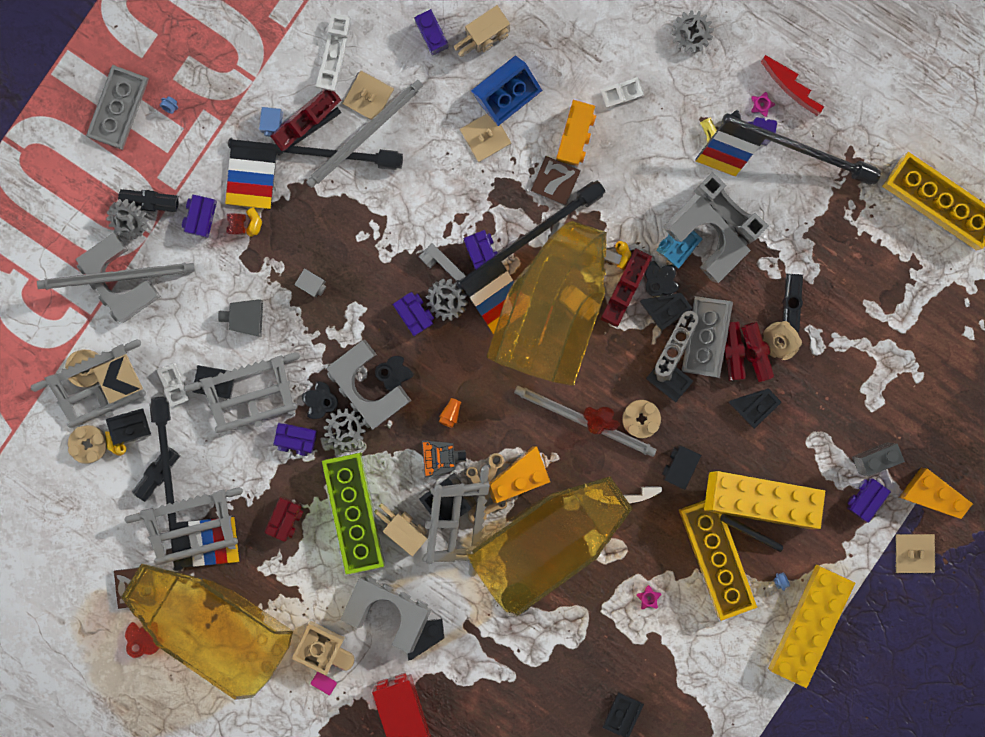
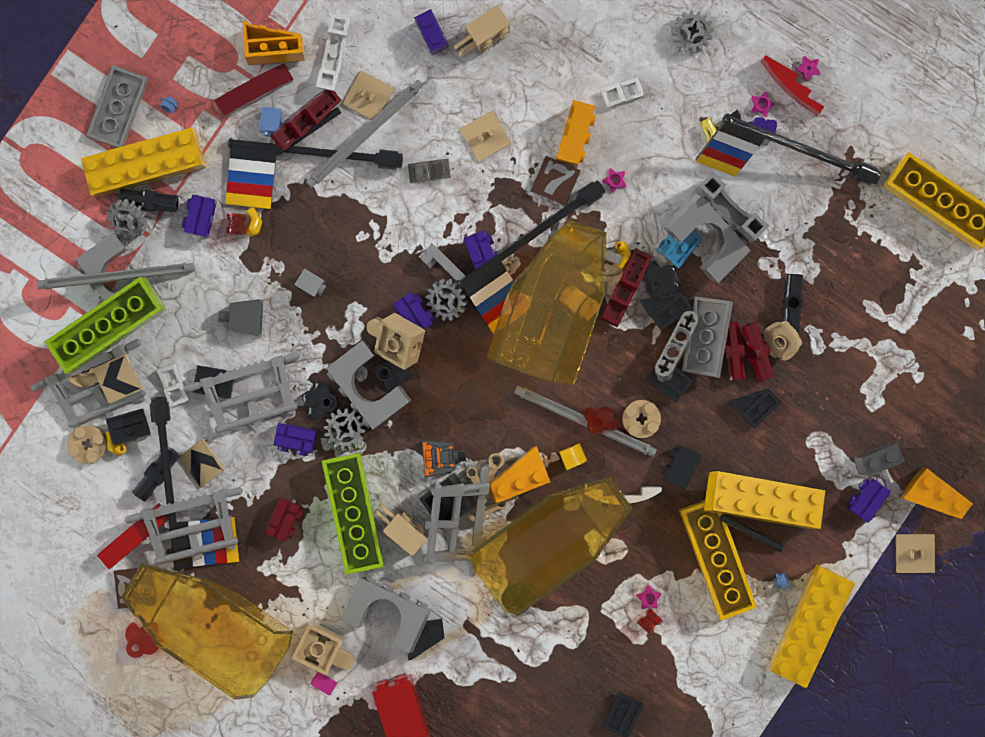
(105, 325): none -> lime brick
(128, 541): none -> red slope
(143, 162): none -> yellow brick
(201, 463): none -> tan piece
(254, 89): none -> dark red slope
(271, 46): none -> light orange wedge
(397, 339): none -> tan brick
(429, 171): none -> clear smoke slope
(450, 413): orange cone -> none
(507, 90): blue slope -> none
(572, 456): none -> yellow brick
(614, 175): none -> dark pink plate
(649, 621): none -> clear red wheel
(803, 68): none -> dark pink plate

